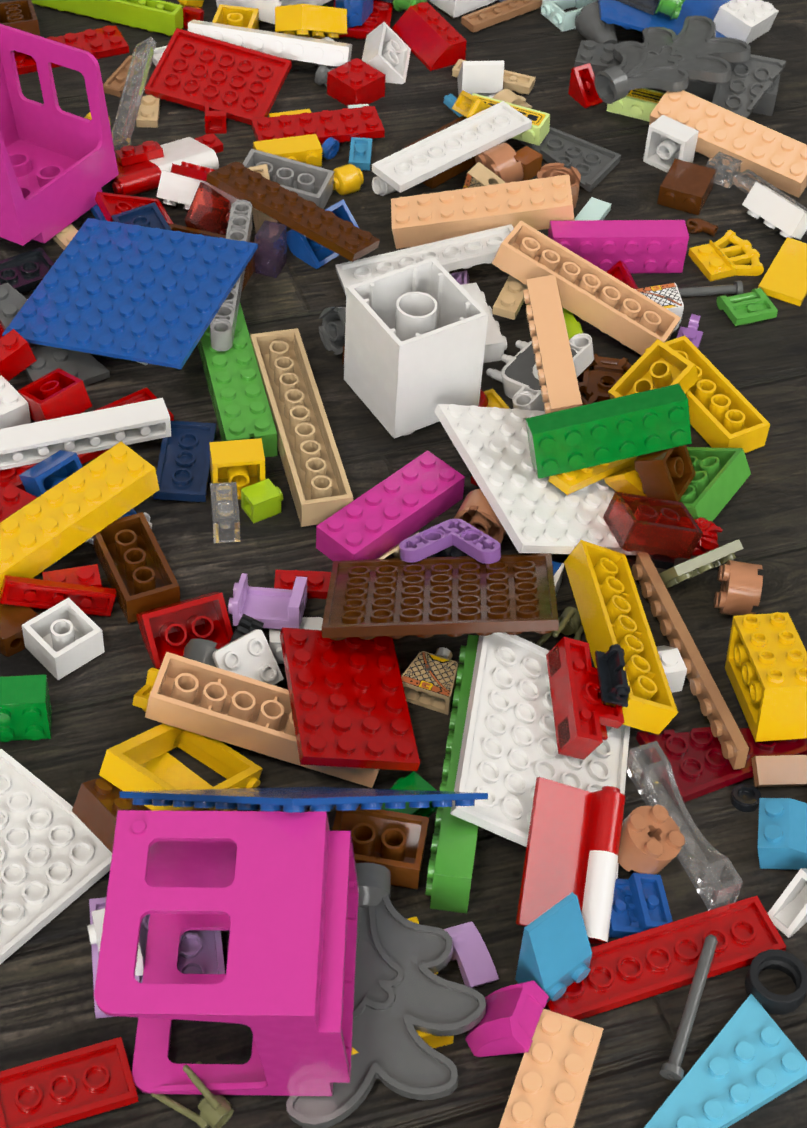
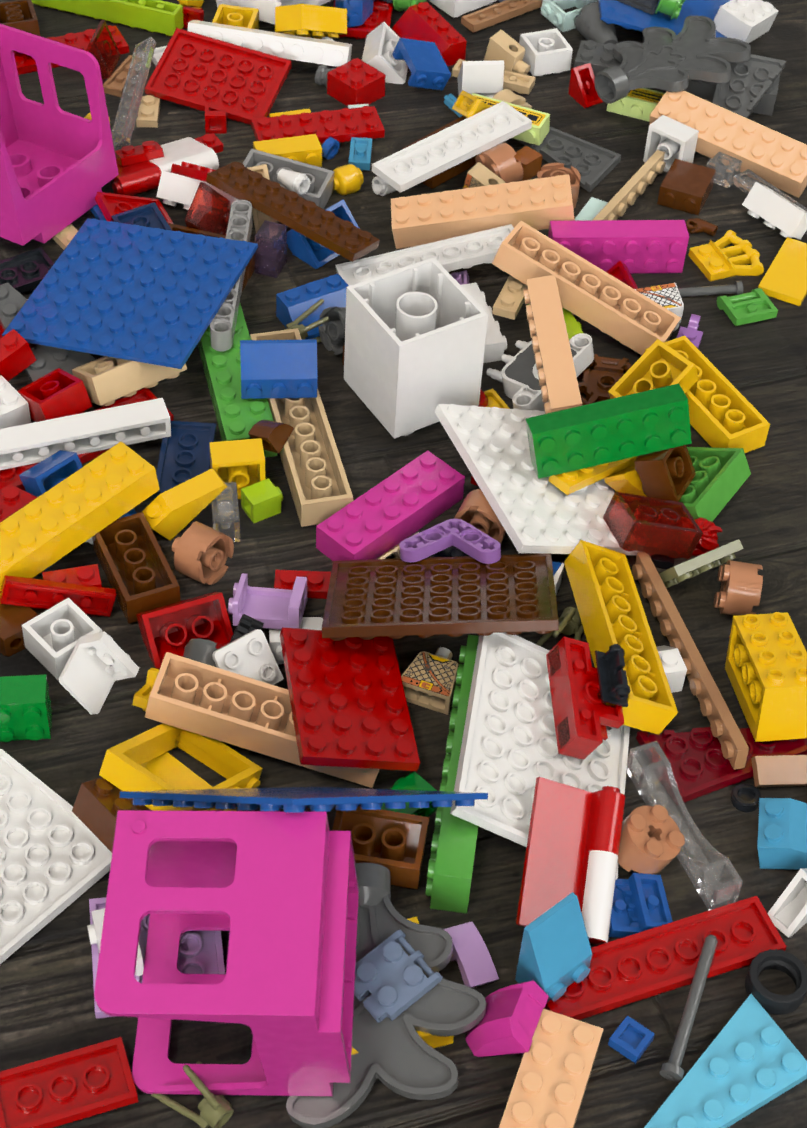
(94, 669): none -> white bracket
(104, 50): none -> clear red slope
(116, 378): none -> tan brick
(181, 504): none -> yellow slope
(202, 553): none -> nougat brick
(272, 433): none -> reddish brown brick
(278, 369): none -> slope
(294, 181): none -> white cone
(296, 301): none -> blue slope
(303, 330): none -> olive plant
(392, 978): none -> sand blue plate
(424, 62): none -> blue panel
(506, 49): none -> tan torso
(546, 52): none -> white brick
(631, 1039): none -> blue plate
(633, 188): none -> tan plate

